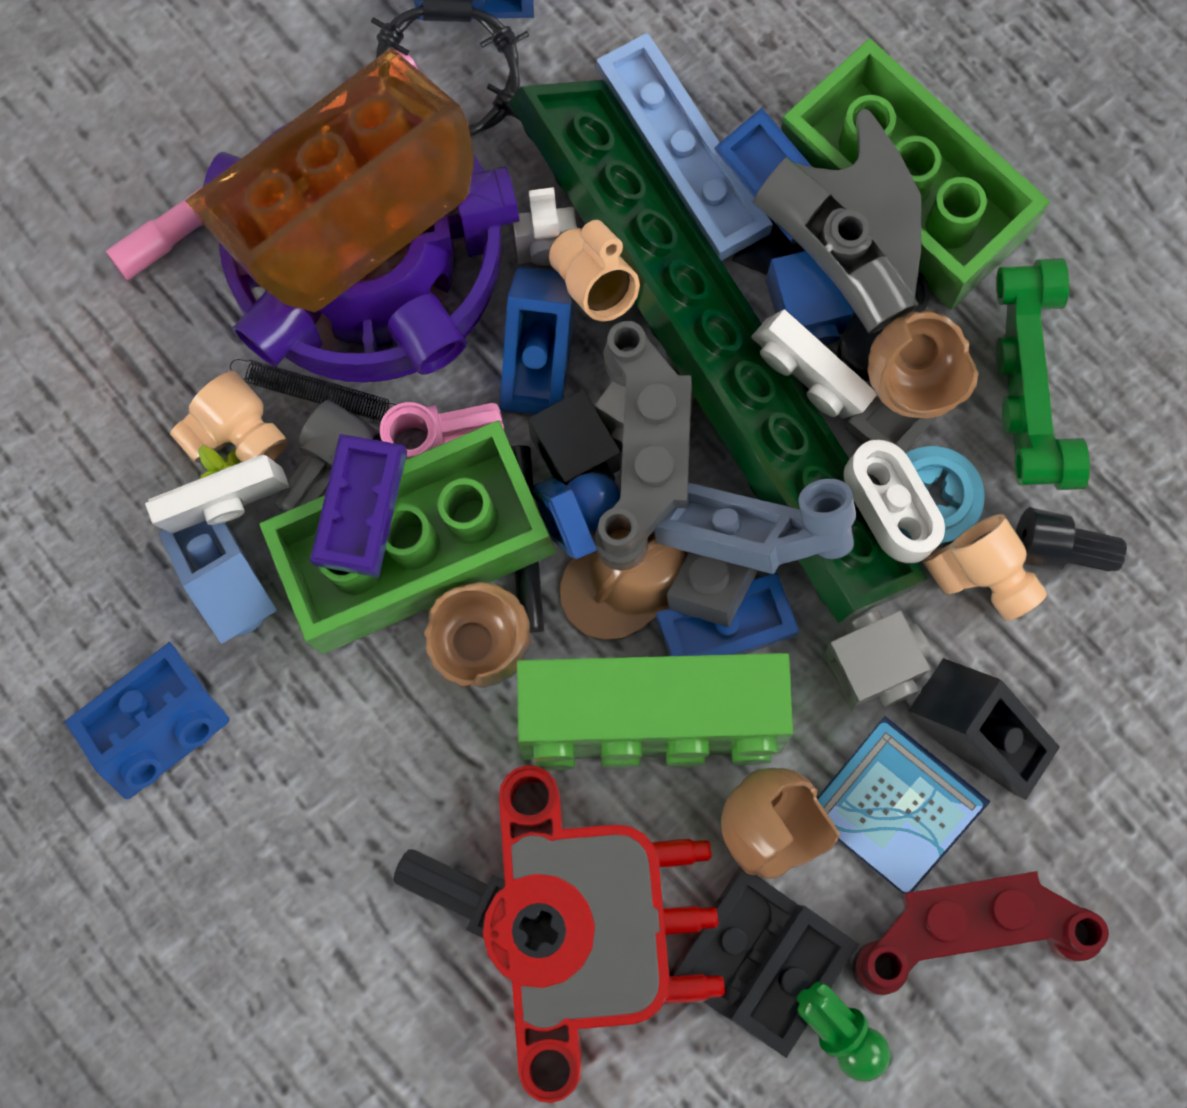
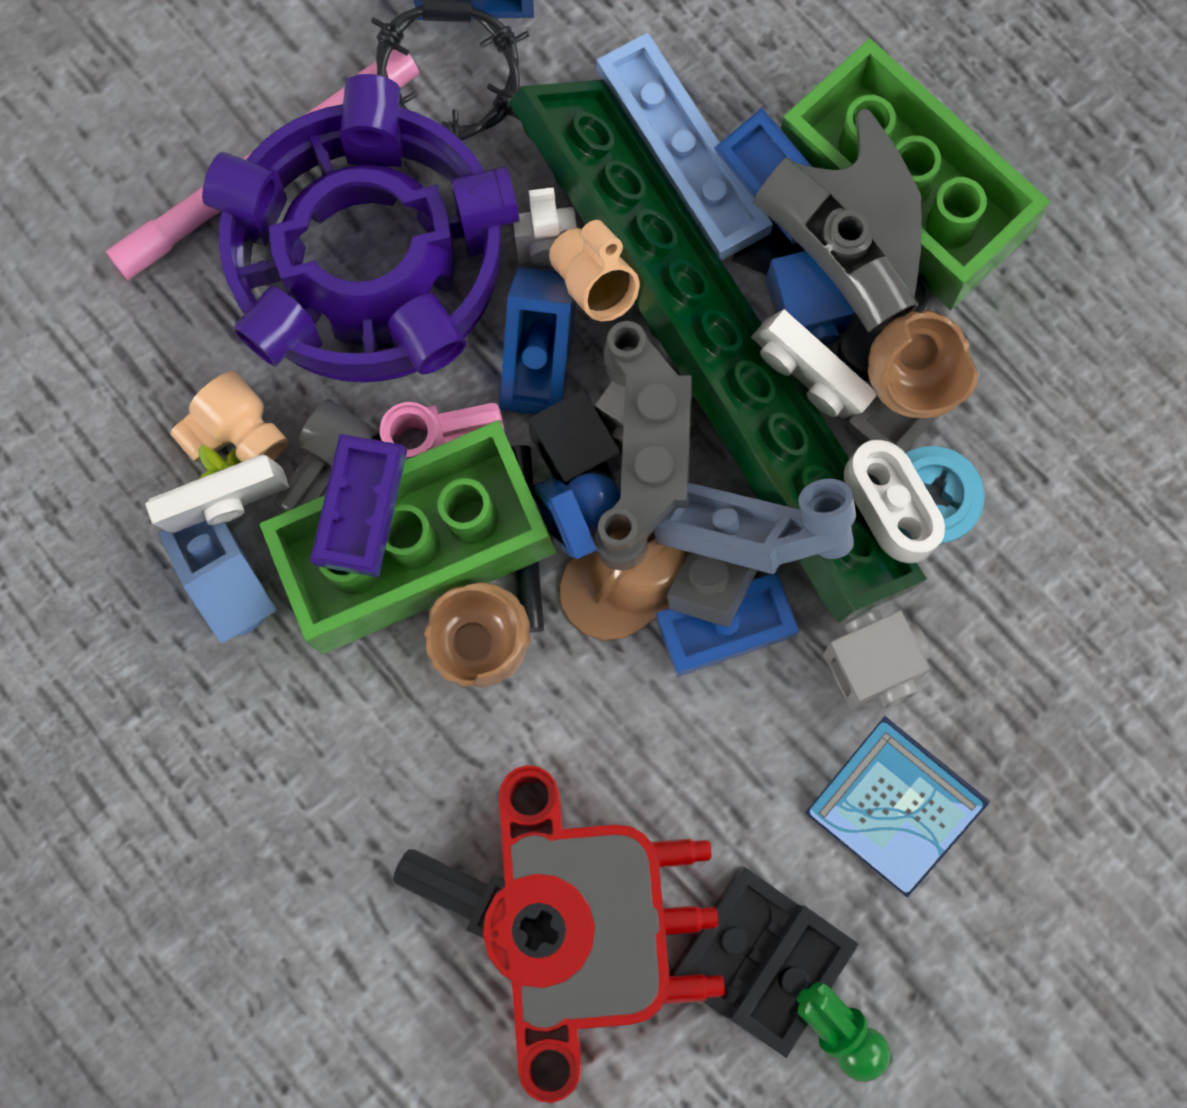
(146, 722): blue bracket -> none
(260, 378): black piece -> none
(342, 184): clear orange windscreen -> none
(654, 709): bright green brick -> none
(776, 823): medium nougat hair -> none
(977, 919): dark red plate -> none
(985, 726): black slope -> none
(992, 558): light nougat piece -> none
(1021, 355): green plate -> none
(1054, 542): black piece -> none

